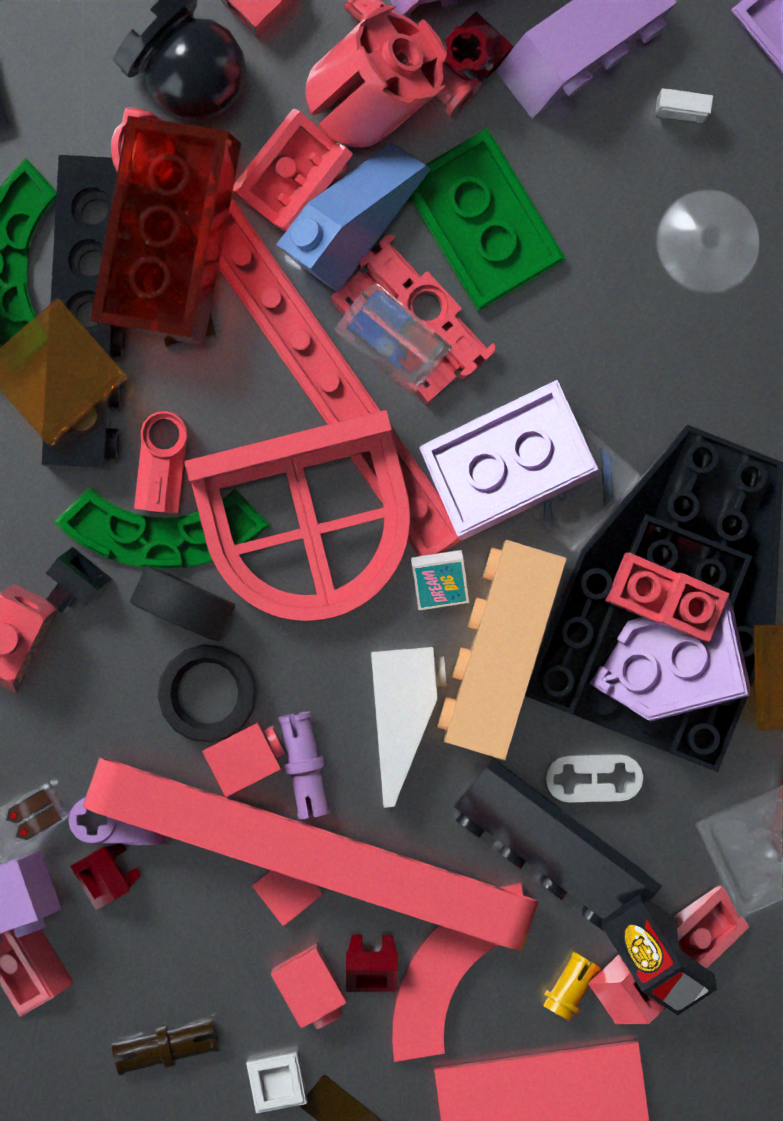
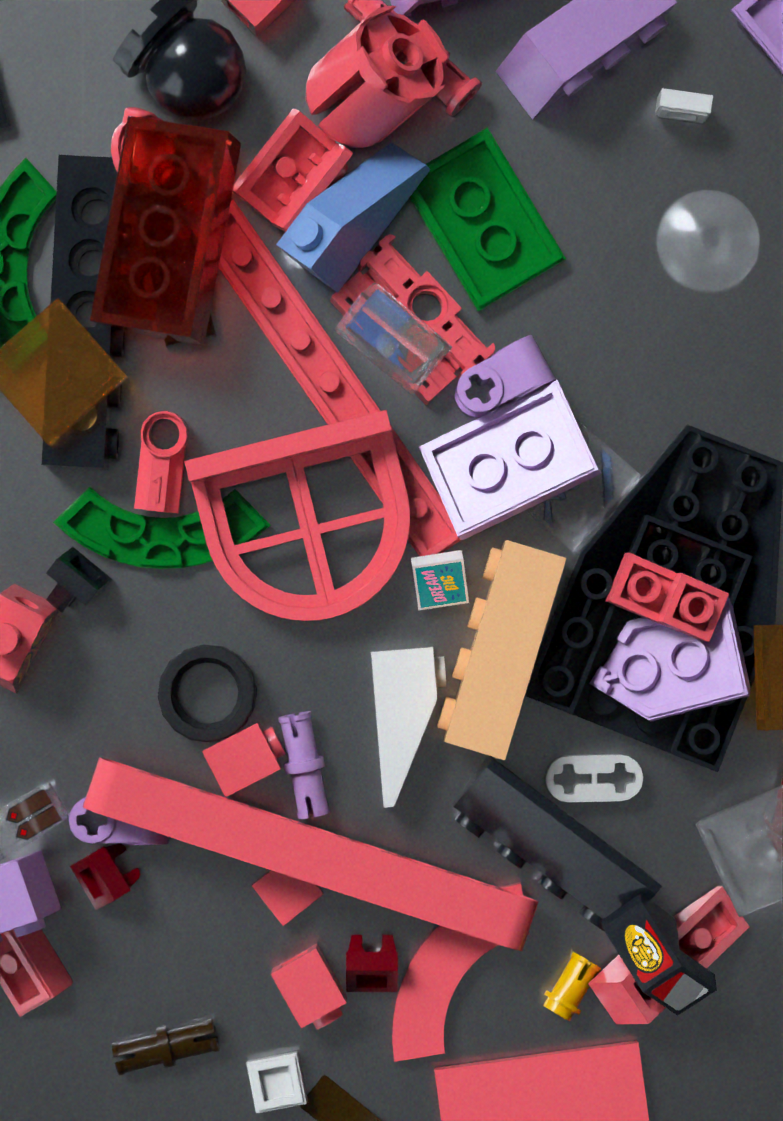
(182, 603): black tyre -> none
(476, 47): dark red piece -> none
(509, 374): none -> lavender piece

